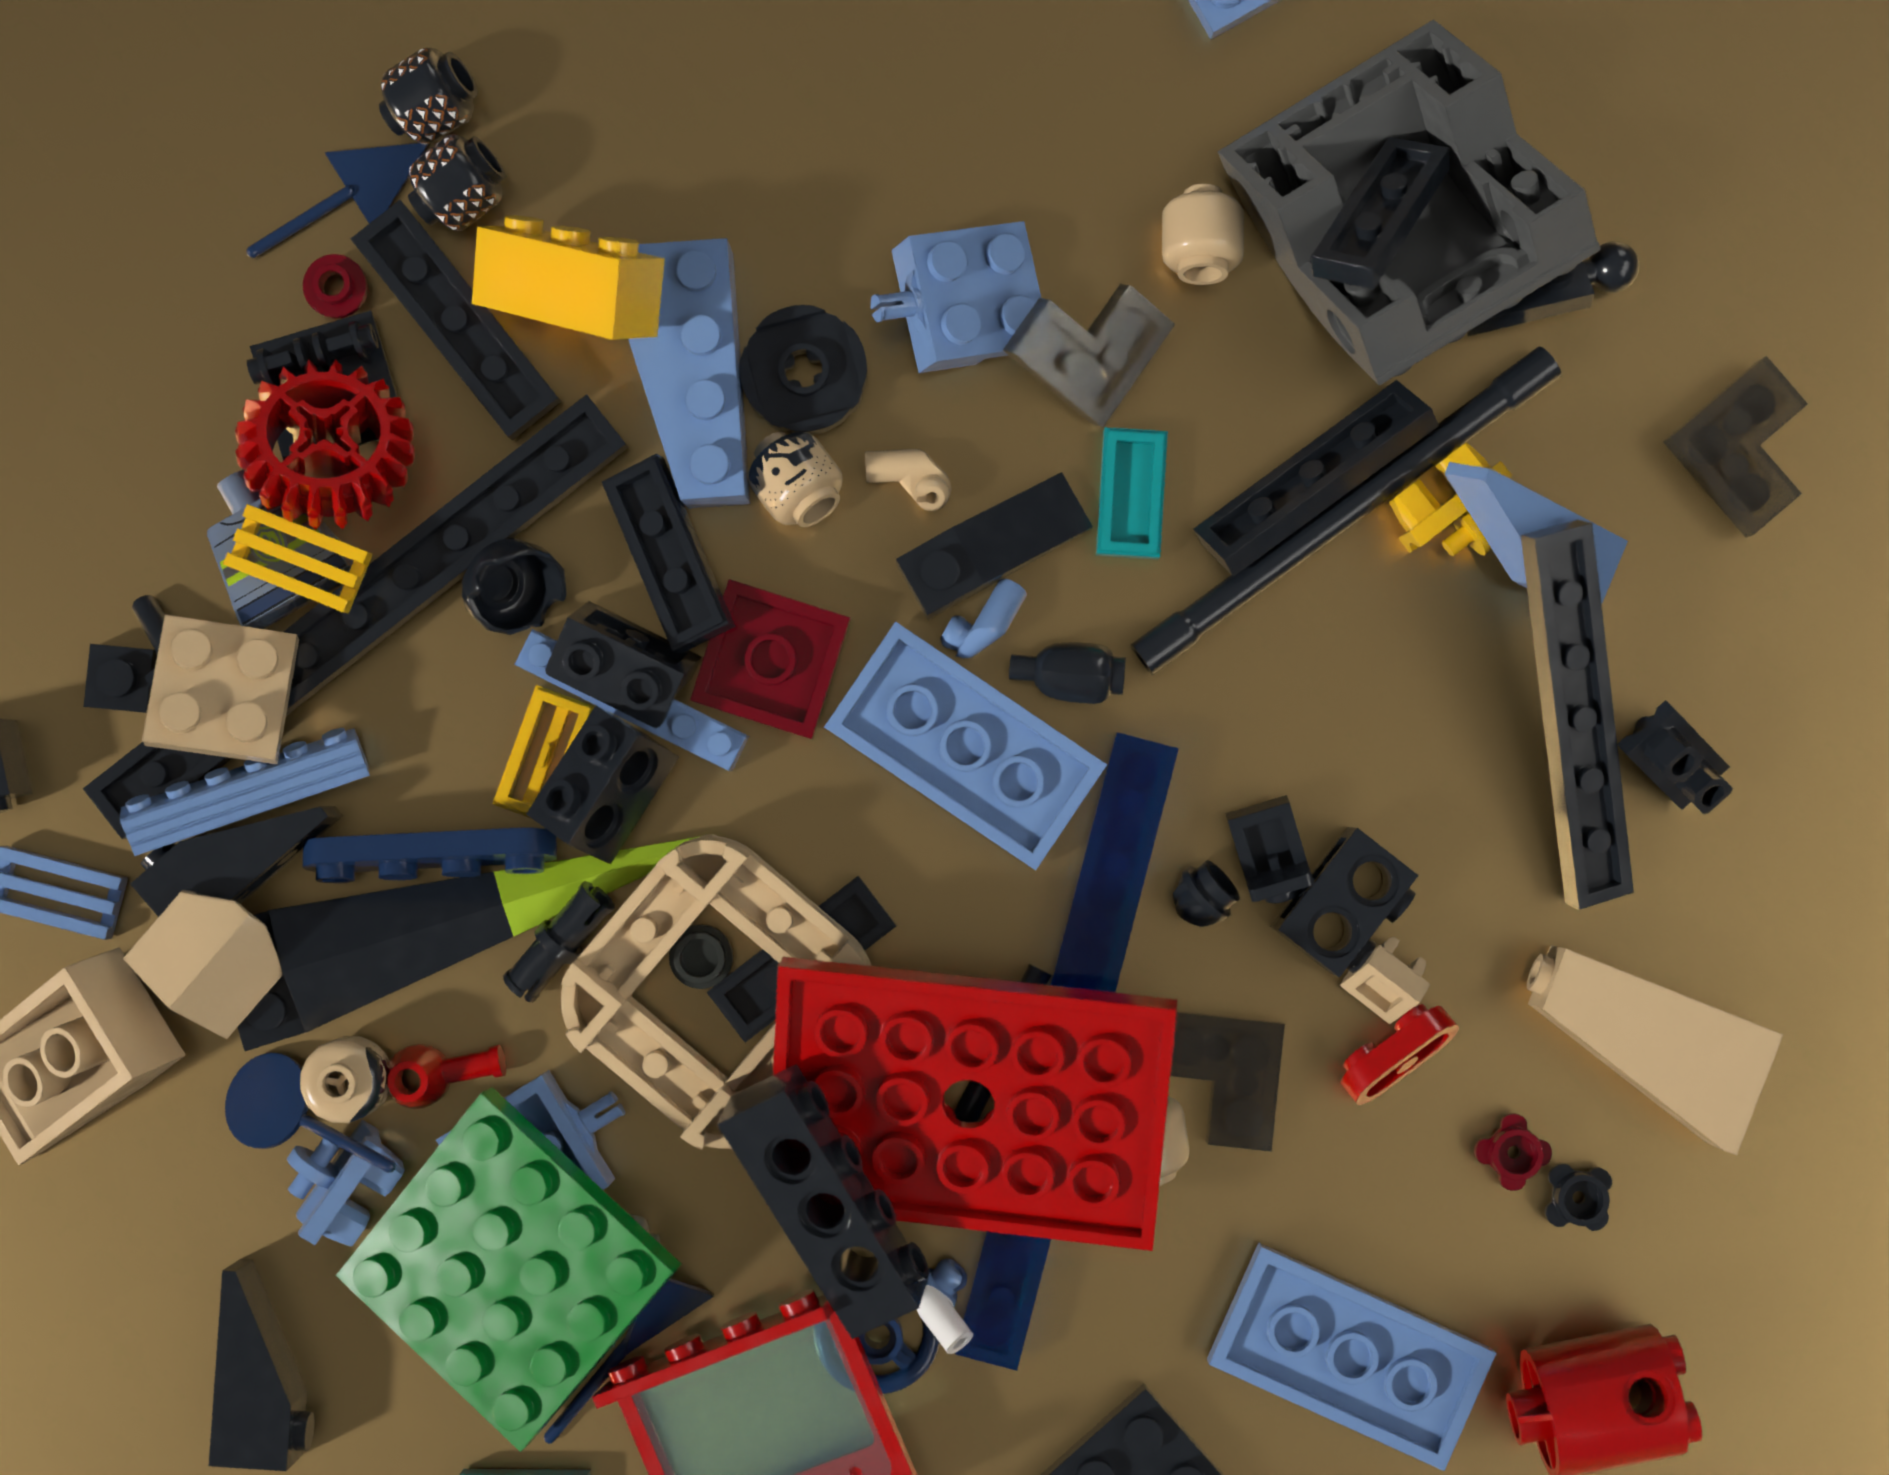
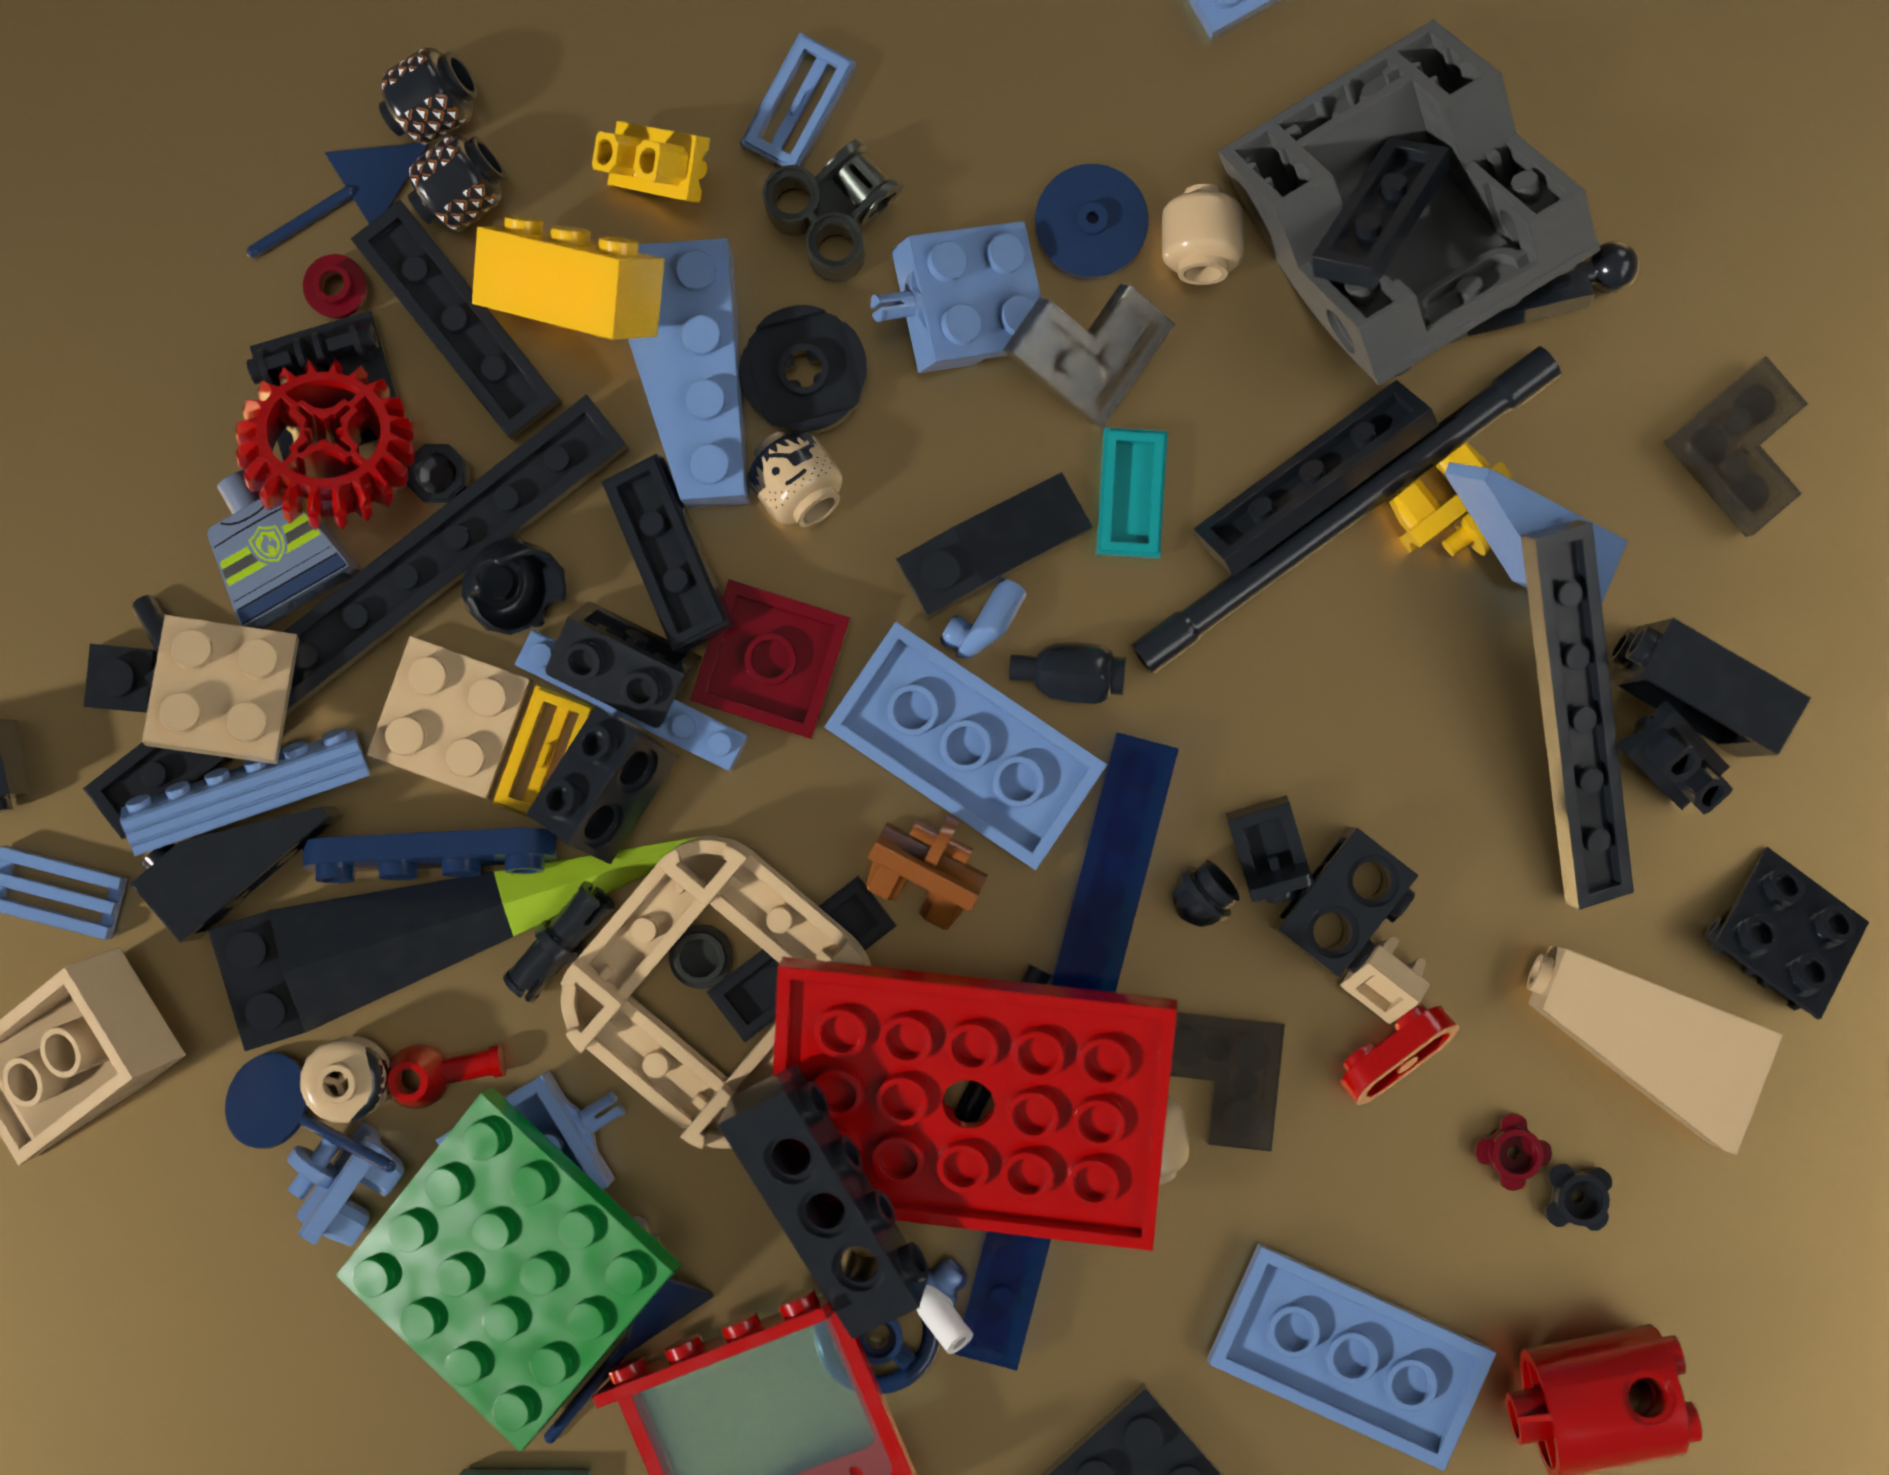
(207, 960): tan slope -> none
(247, 539): yellow tile -> none
(257, 1385): black slope -> none
(438, 474): none -> black tile
(449, 717): none -> tan plate
(652, 160): none -> yellow hips
(825, 56): none -> medium blue tile
(836, 205): none -> pearl dark grey piece
(914, 471): tan arm -> none
(931, 862): none -> dark orange hips
(1091, 221): none -> dark blue piece
(1708, 686): none -> black window
(1789, 934): none -> black hinge

